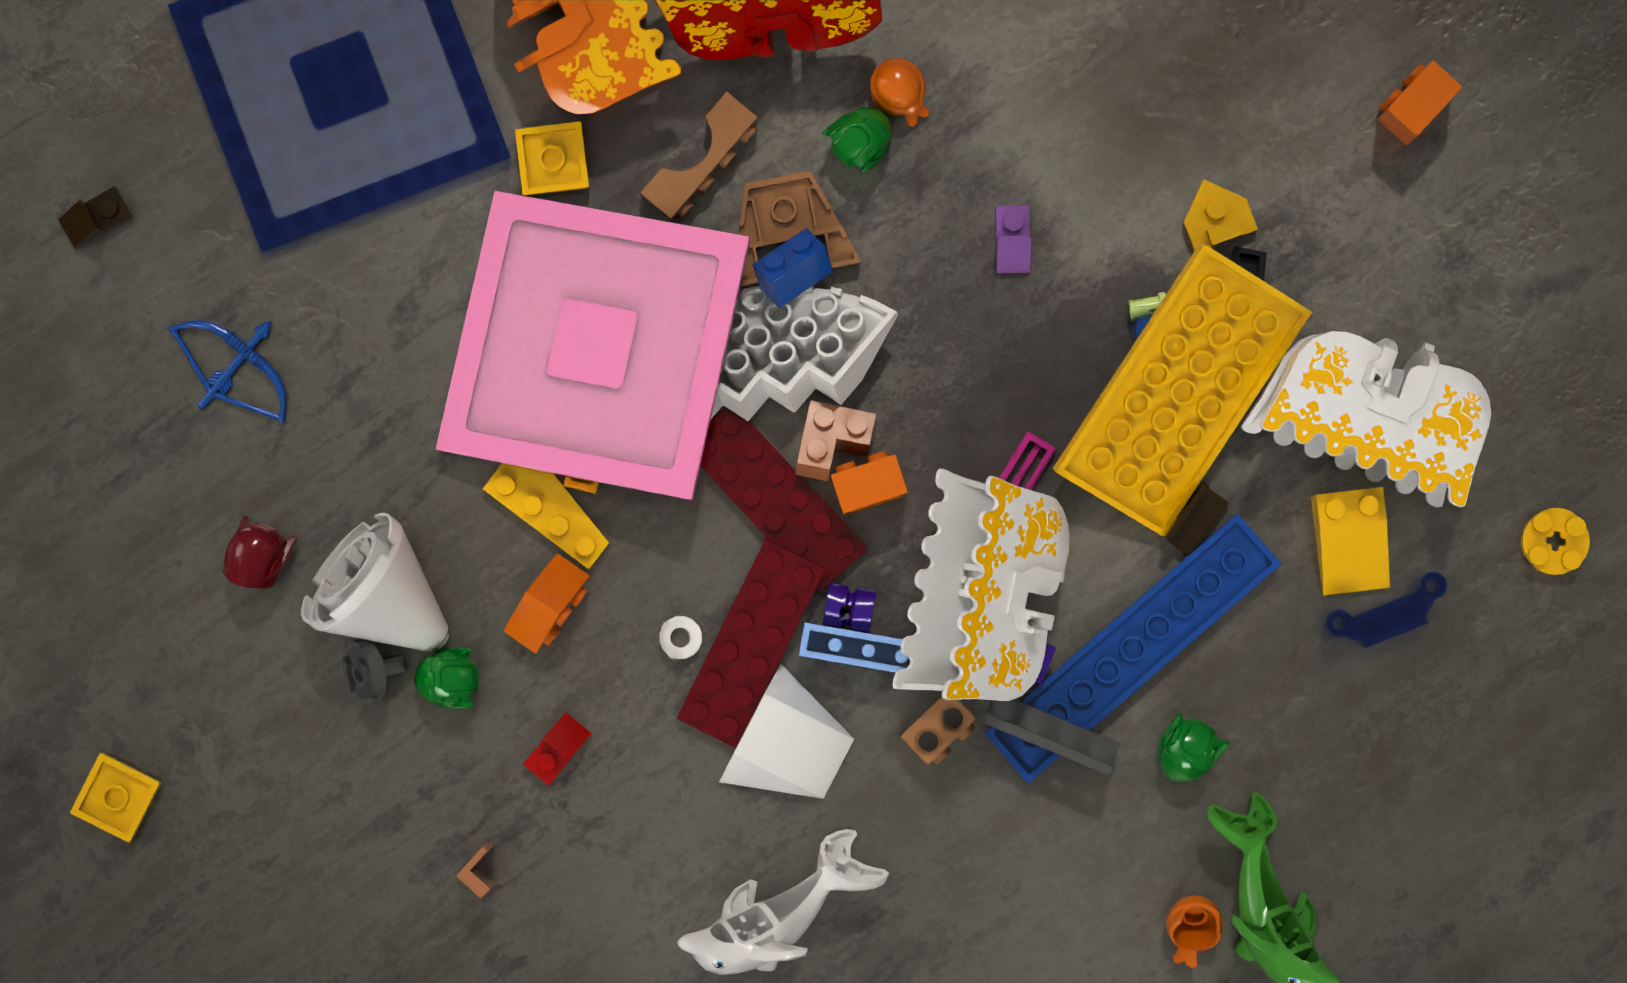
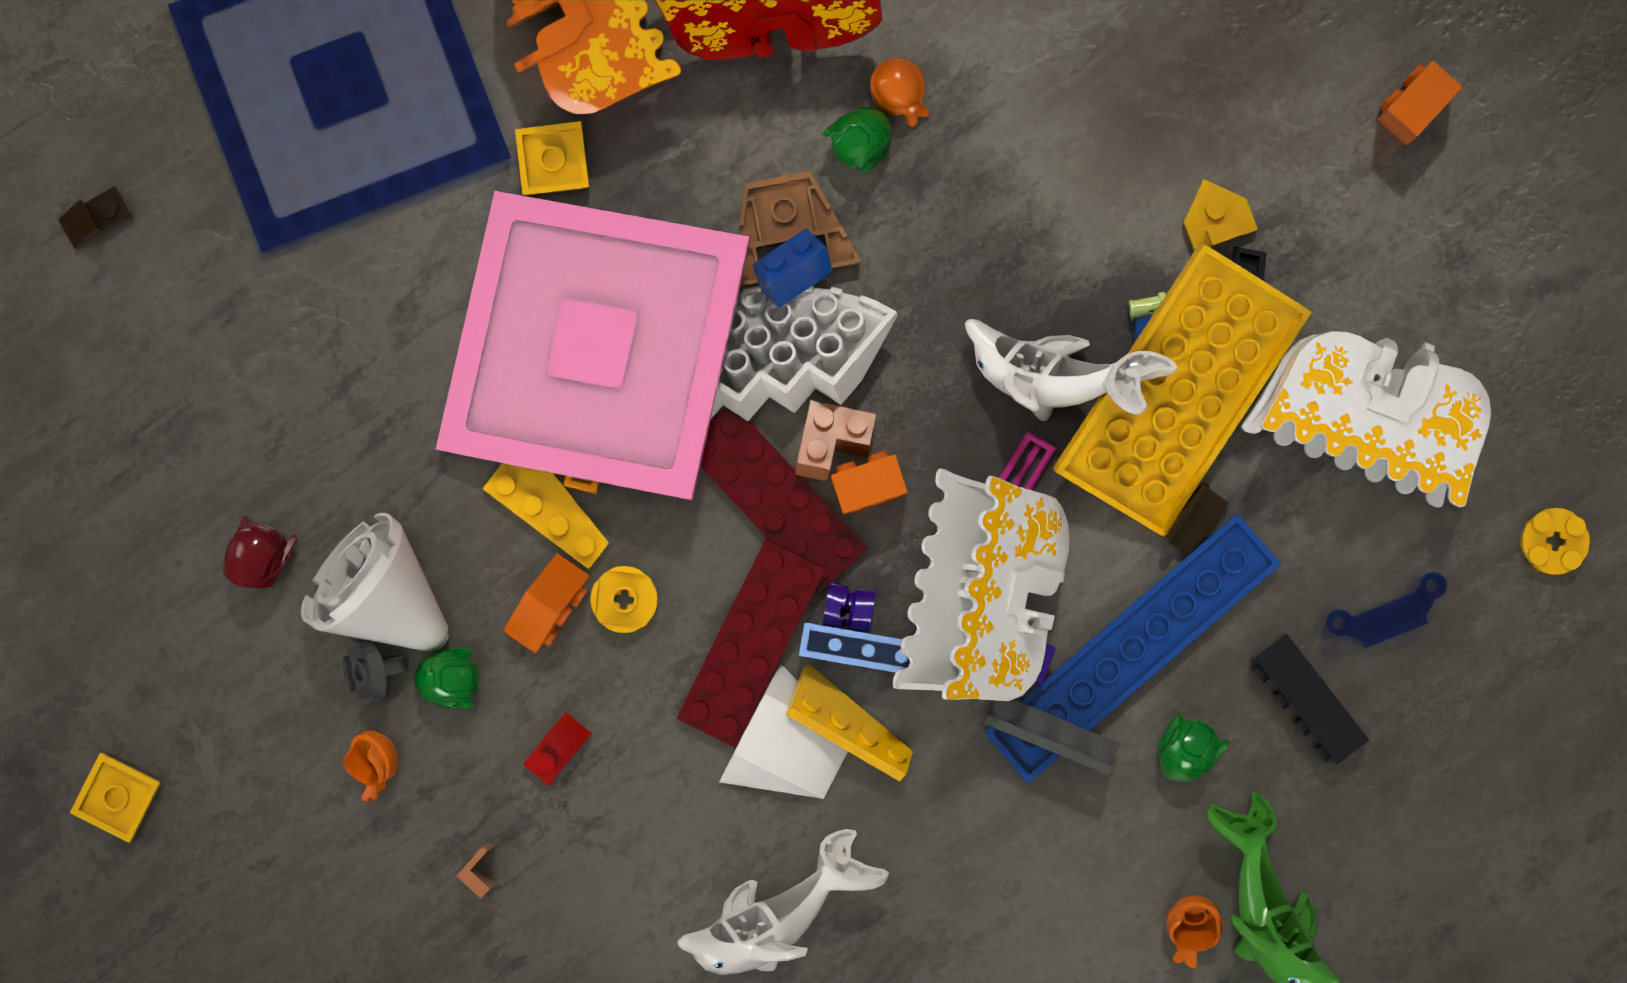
(222, 380): blue piece -> none
(371, 762): none -> orange hat
(611, 585): none -> yellow plate
(673, 190): medium nougat arch -> none
(690, 627): white piece -> none
(842, 721): none -> yellow wing
(932, 721): medium nougat brick -> none
(1013, 239): medium lavender slope -> none
(1046, 378): none -> white animal
(1309, 698): none -> black brick
(1351, 540): yellow slope -> none

